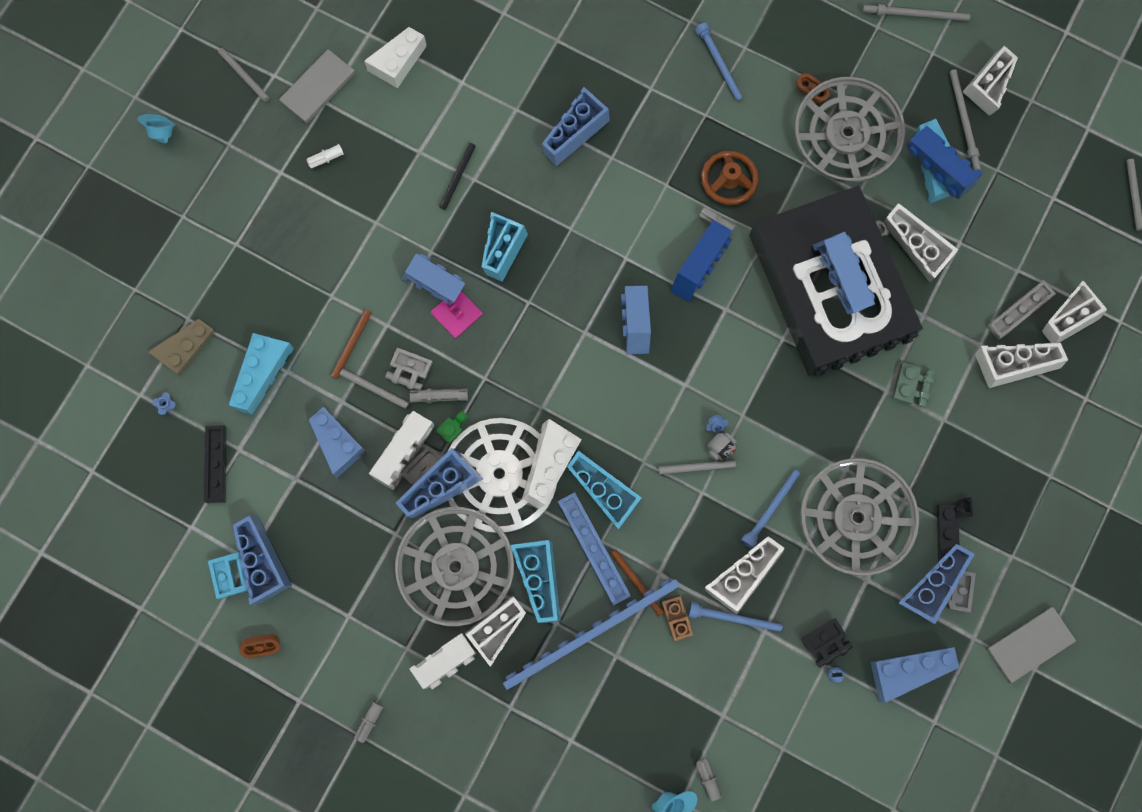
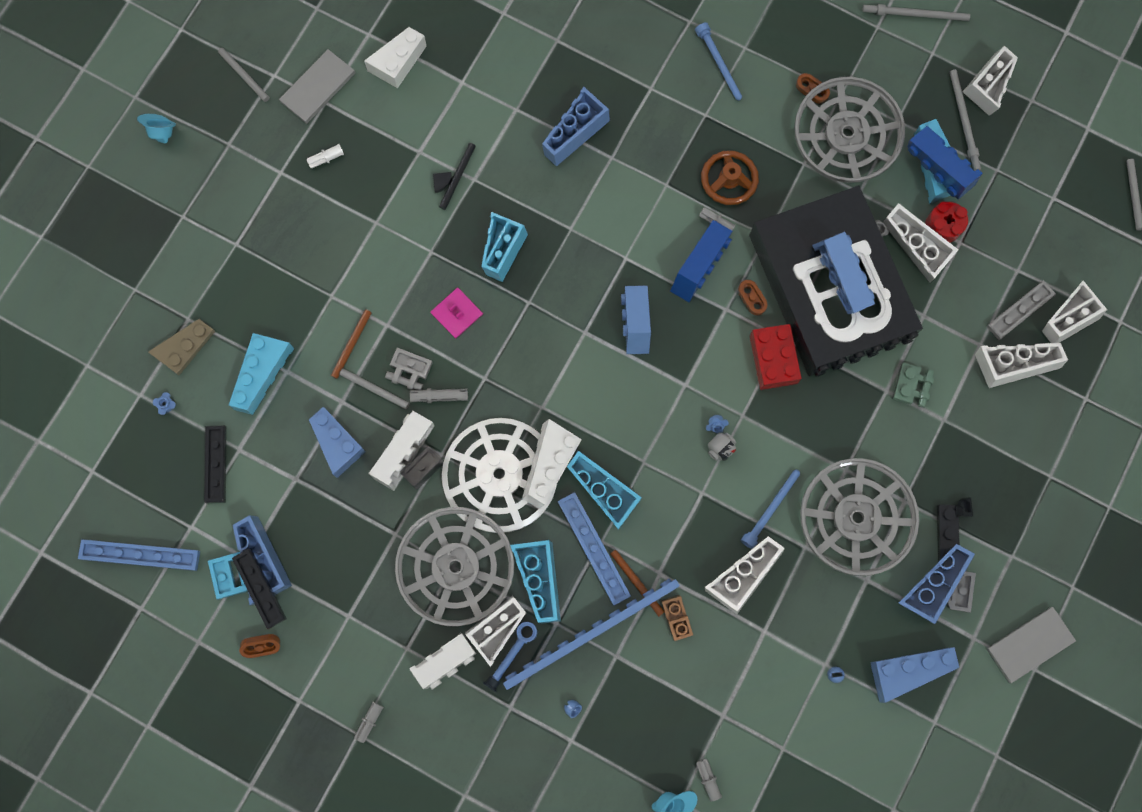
(139, 555): none -> medium blue plate
(259, 588): none -> black tile
(433, 279): medium blue wedge -> none
(439, 484): medium blue wedge -> none
(441, 181): none -> black tile
(451, 428): green plate -> none
(493, 681): none -> medium blue piece
(573, 708): none -> medium blue hinge
(696, 610): medium blue piece -> none
(697, 467): light grey bar -> none
(754, 297): none -> dark orange plate
(775, 356): none -> red piece
(822, 638): black plate -> none
(948, 220): none -> red brick

